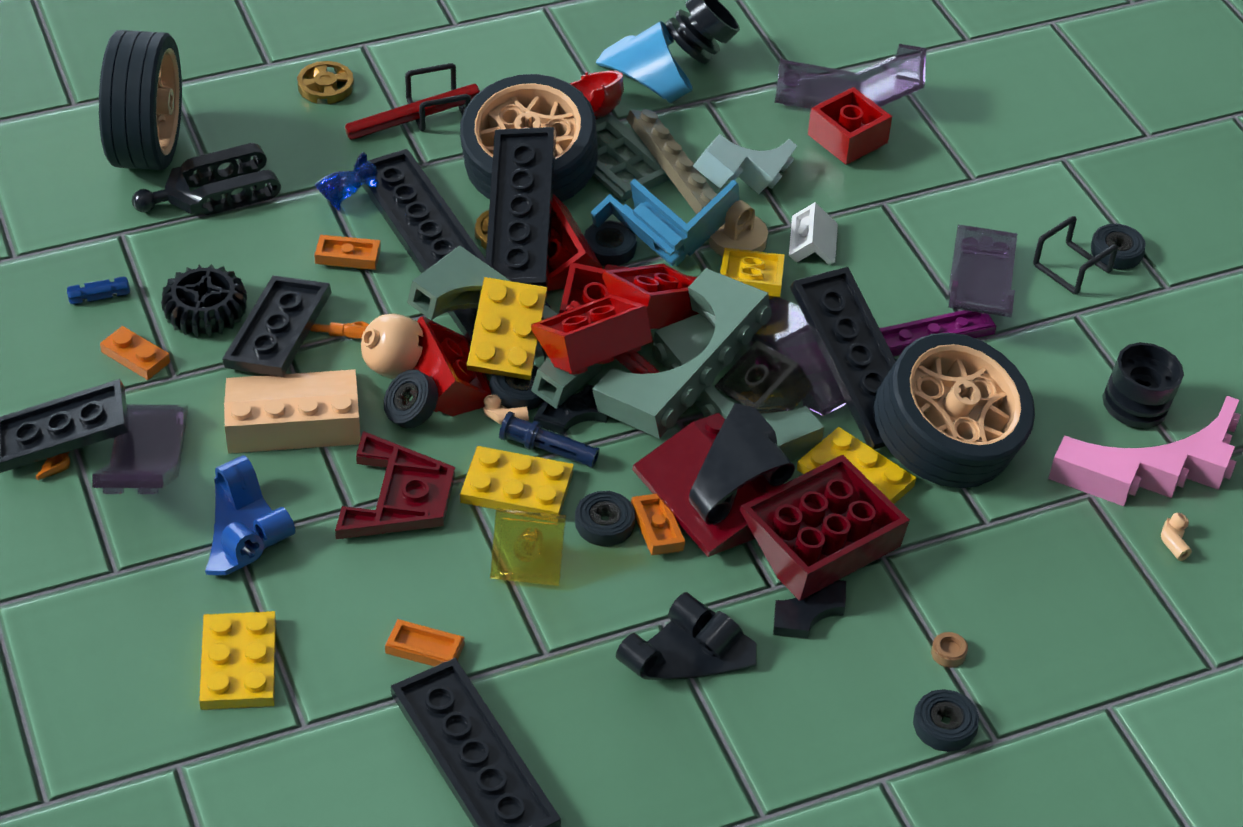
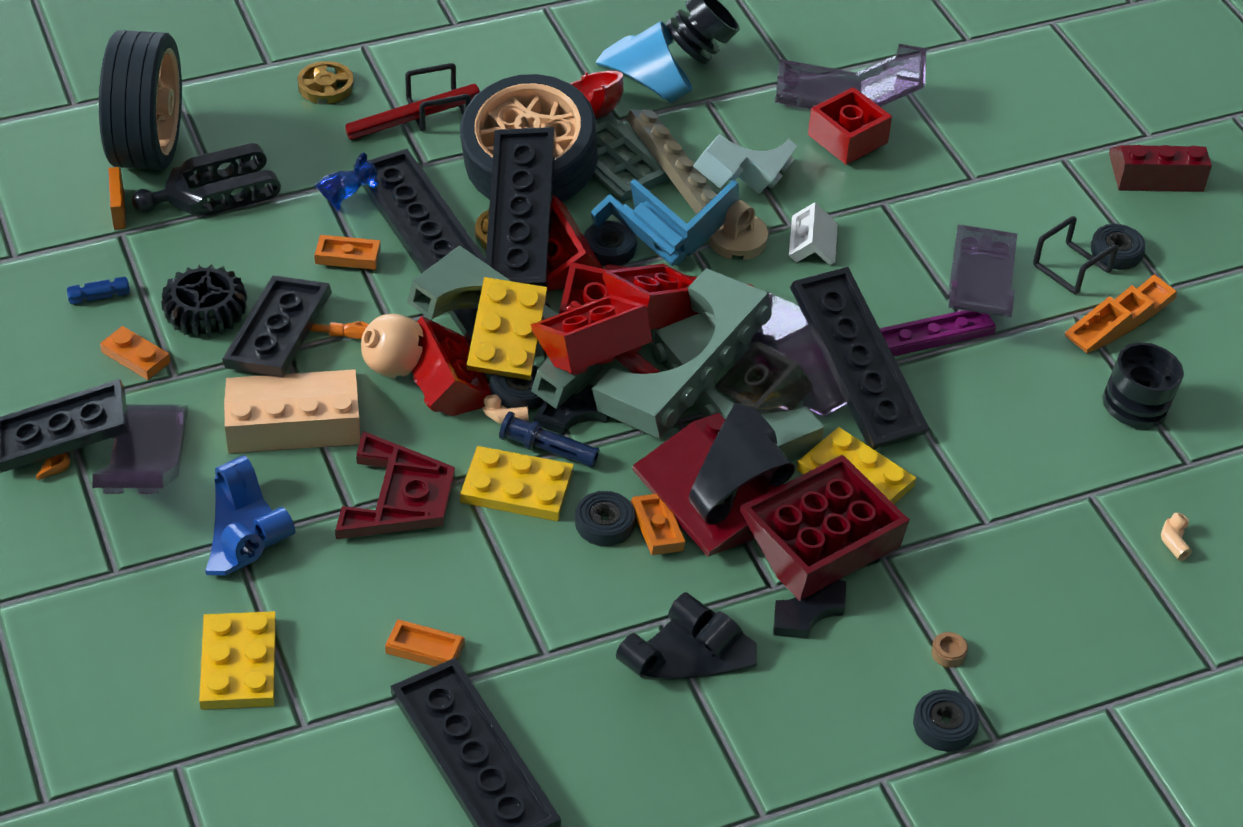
(117, 200): none -> orange tile
(422, 405): black bush -> none
(528, 546): clear yellow tile -> none
(755, 269): yellow plate -> none
(937, 407): wheel -> none
(1117, 472): bright pink arch -> none
(1121, 315): none -> orange slope
(1160, 168): none -> dark red slope

